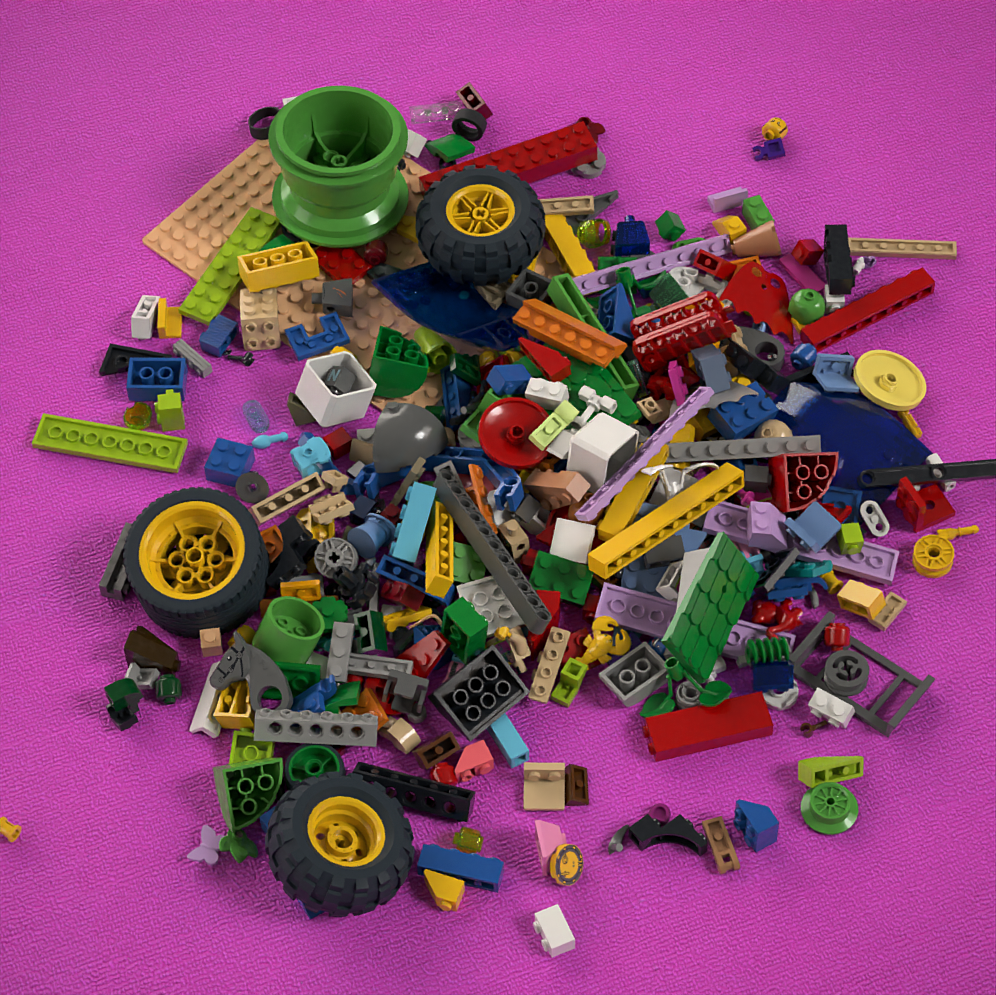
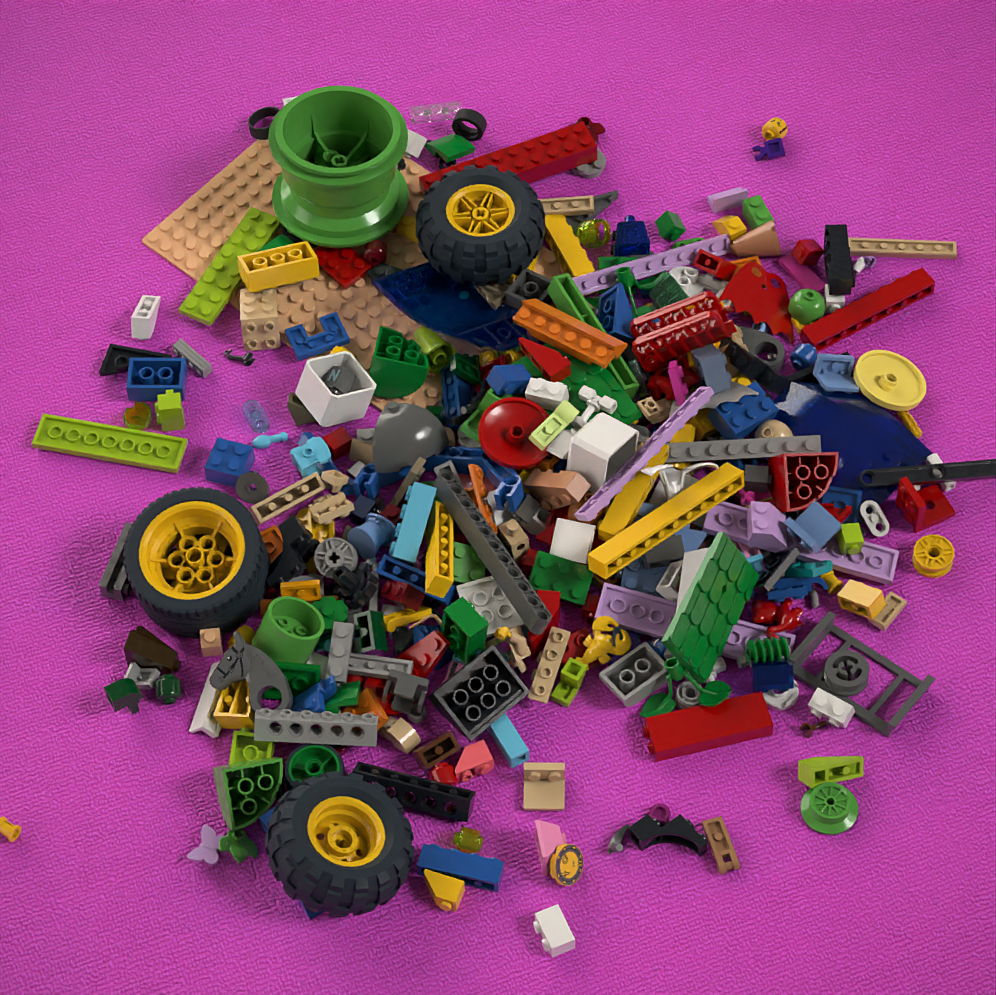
(123, 718): black bracket -> none
(169, 321): yellow panel -> none
(219, 335): blue brick -> none
(336, 297): dark grey torso -> none
(473, 100): dark red brick -> none
(576, 786): reddish brown slope -> none
(756, 823): blue slope -> none
(837, 636): red head -> none
(951, 533): yellow piece -> none

